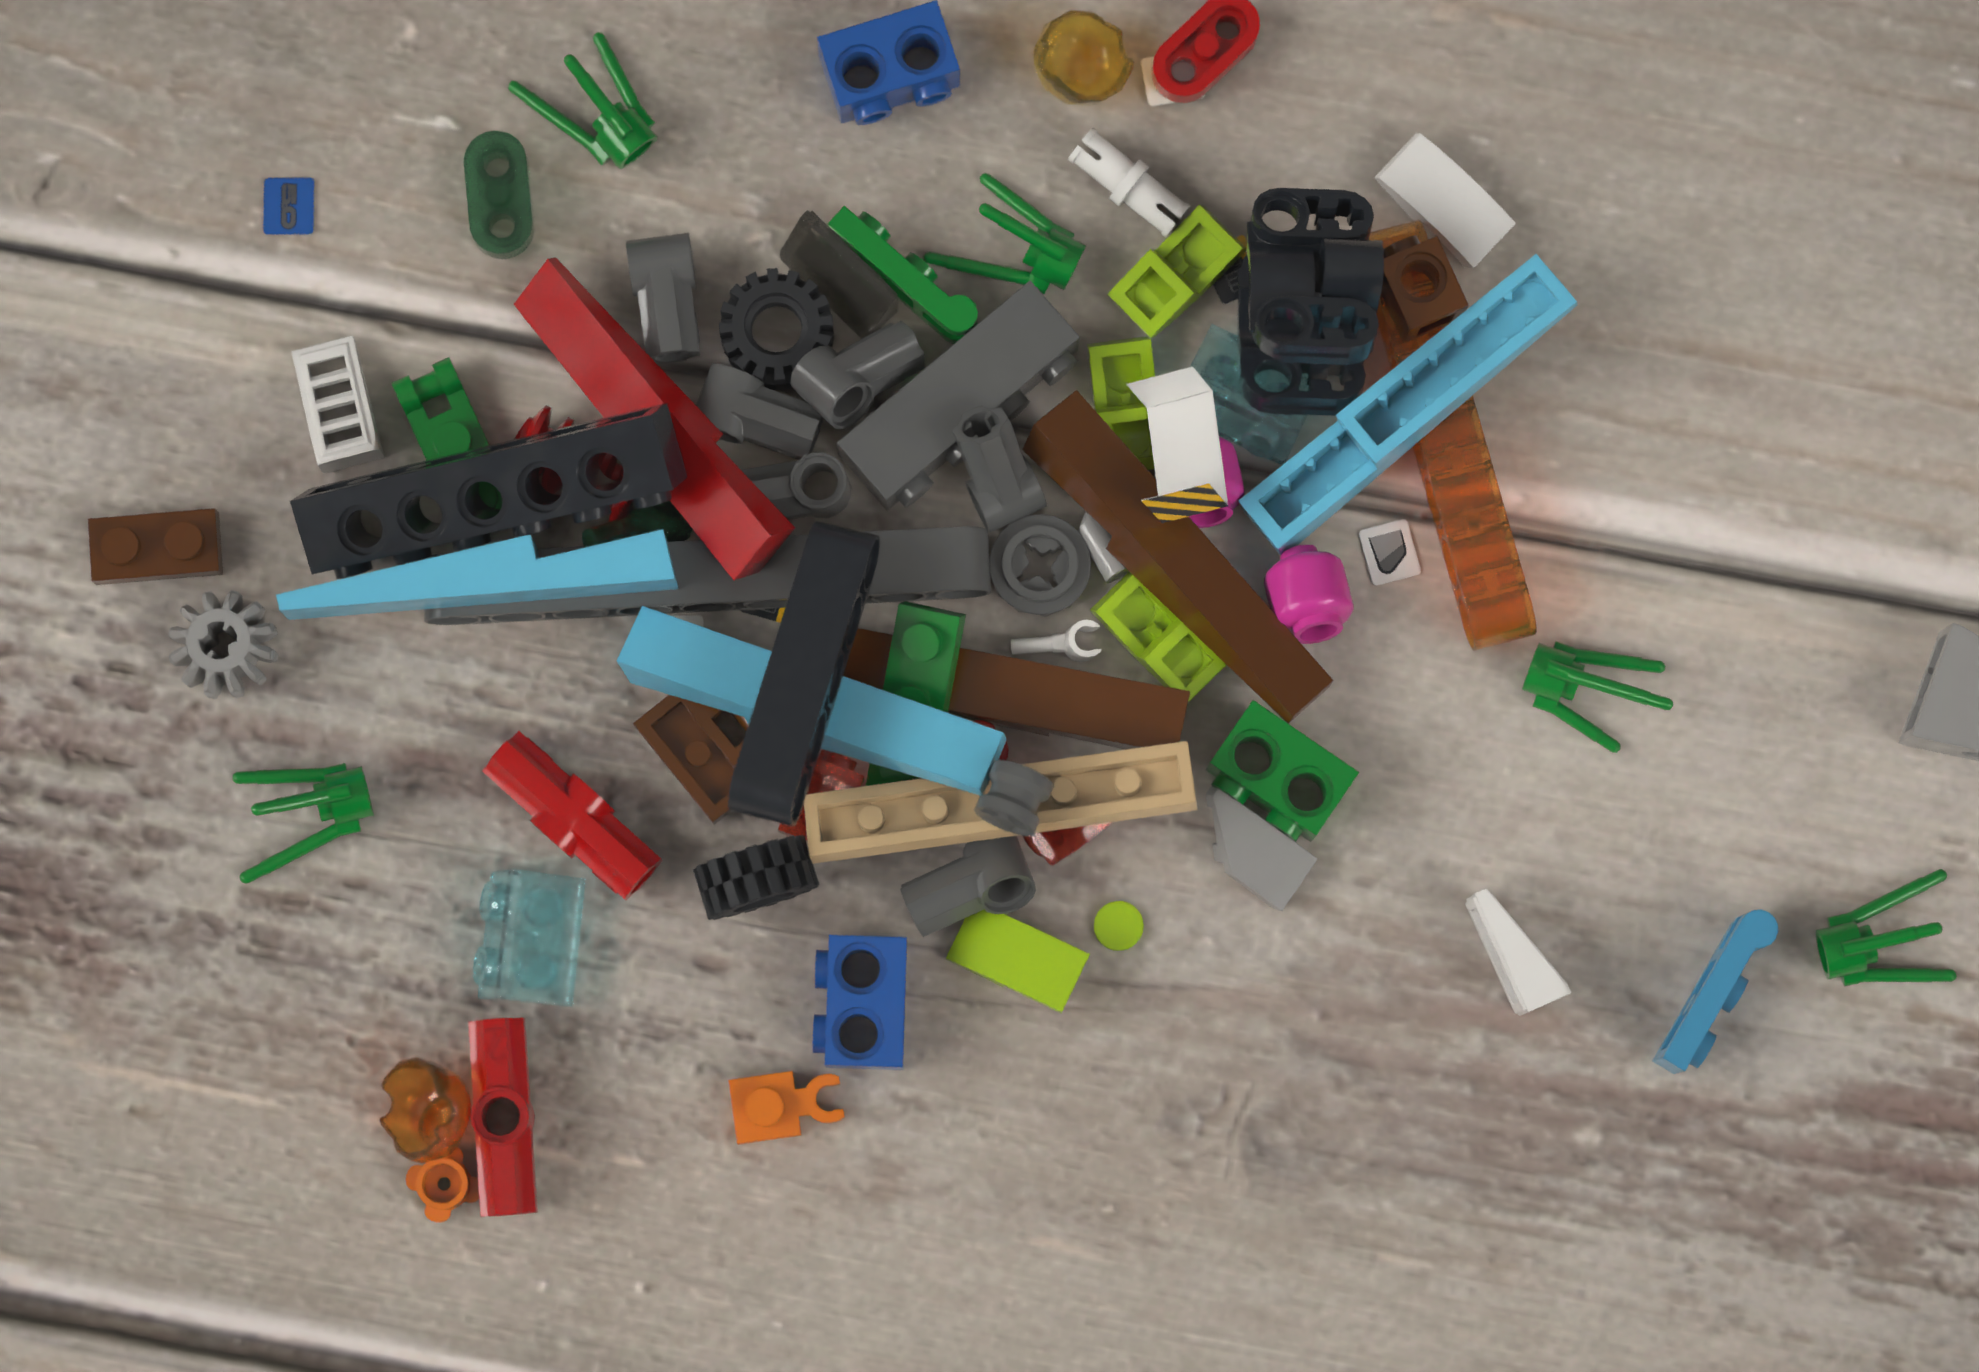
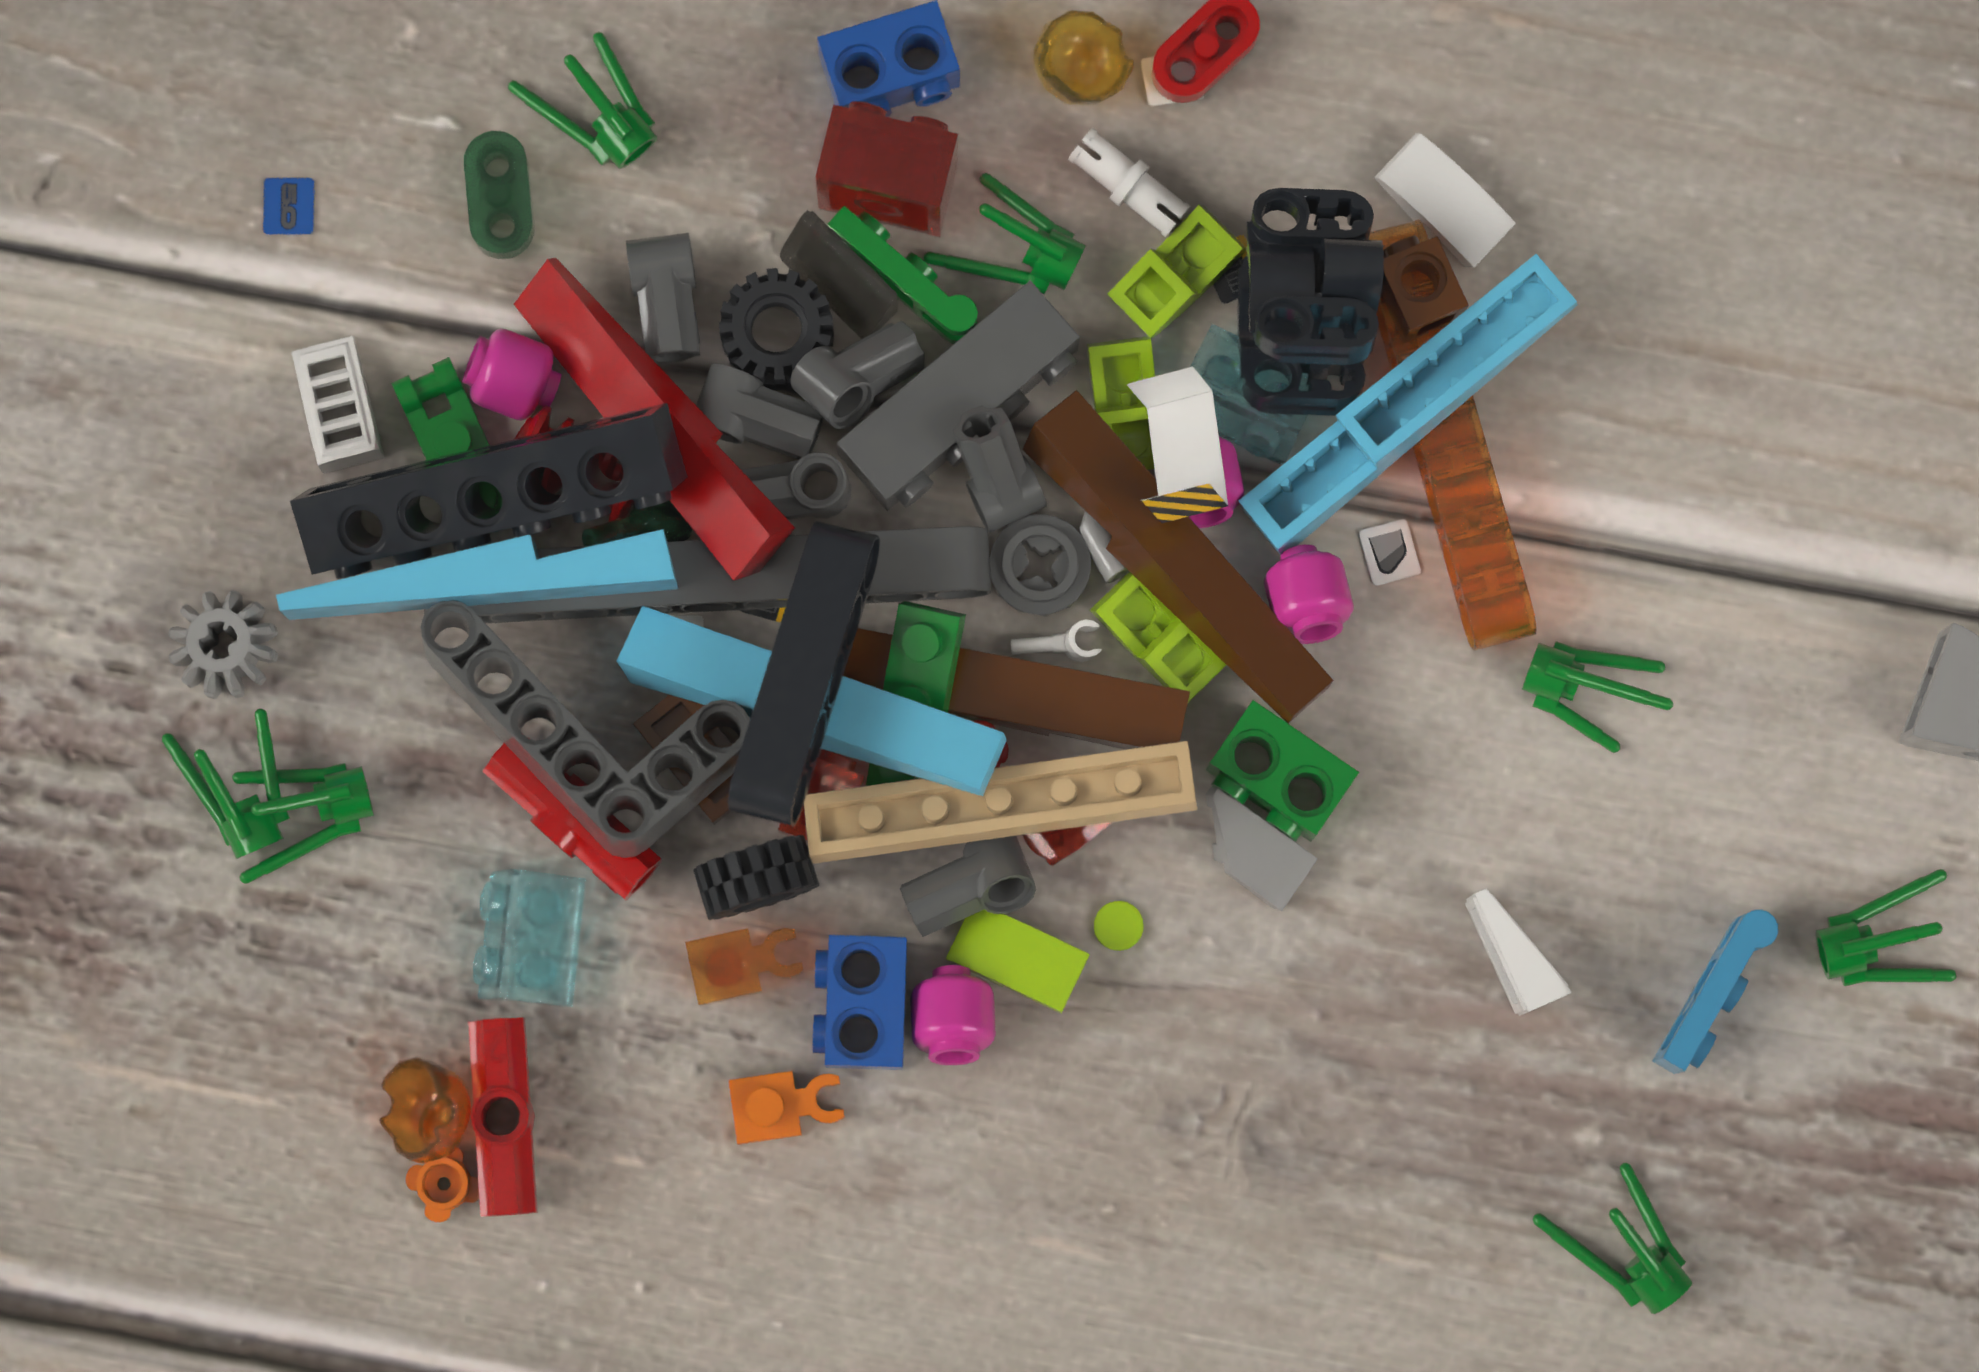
(155, 546): reddish brown plate -> none
(235, 820): none -> green plant
(511, 374): none -> dark pink head
(573, 744): none -> dark grey beam
(730, 966): none -> clear orange plate
(887, 167): none -> clear red brick
(952, 1016): none -> dark pink head
(1014, 797): dark grey wheel -> none
(1653, 1272): none -> green plant

